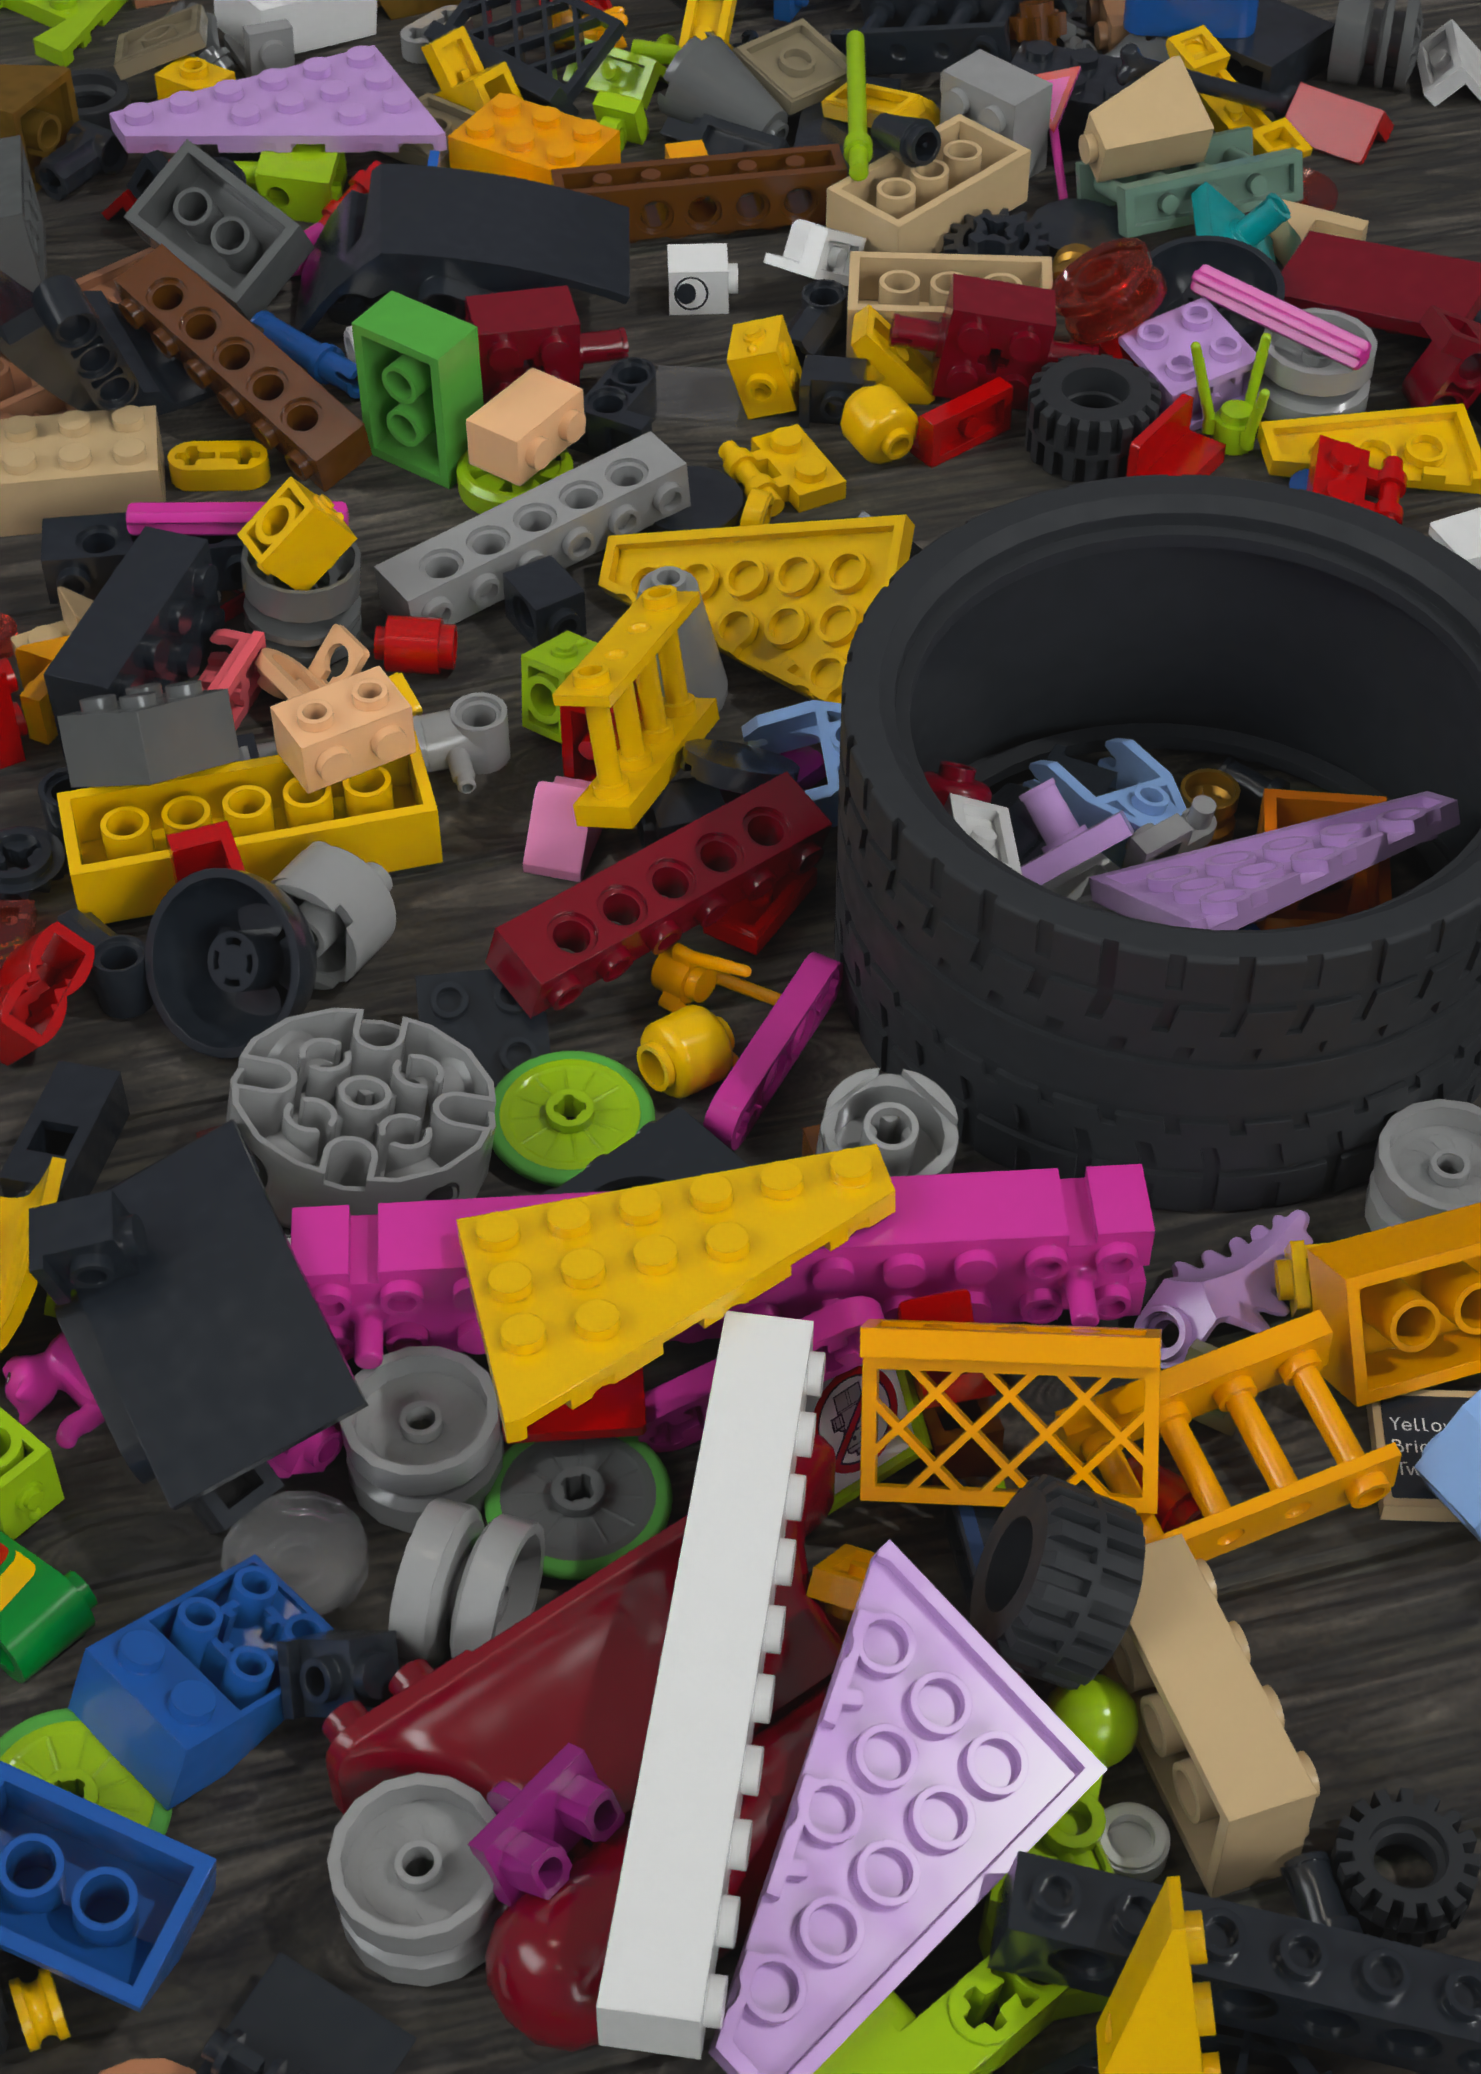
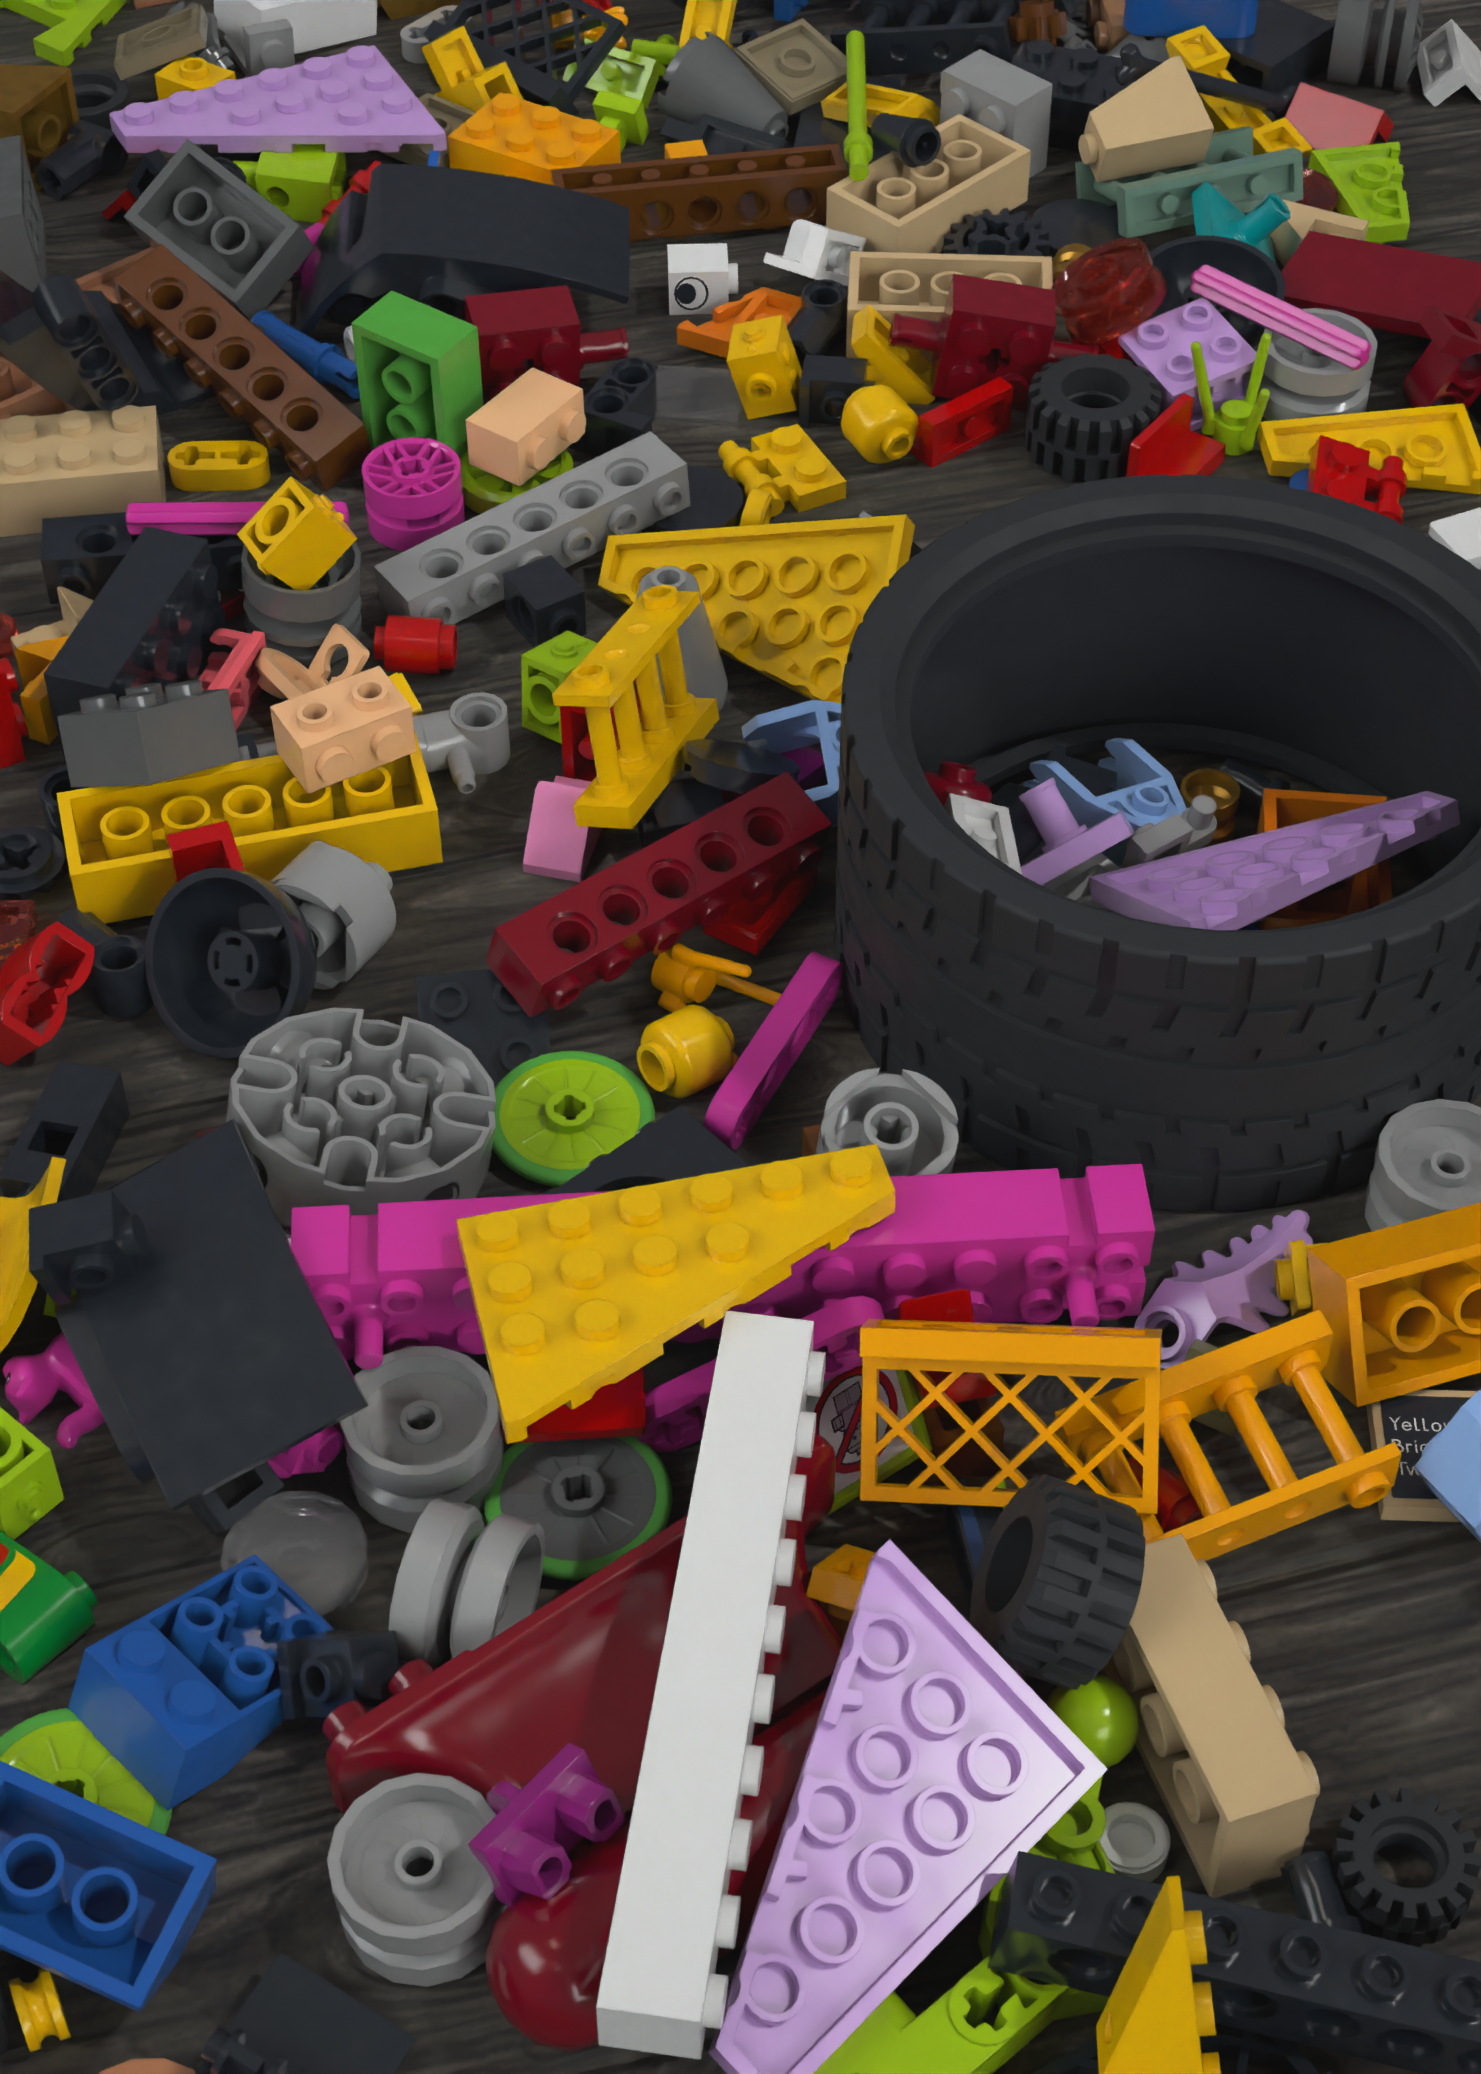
(412, 491): none -> dark pink wheel
(715, 334): none -> orange wing
(1062, 87): dark pink piece -> none
(1368, 187): none -> lime wing

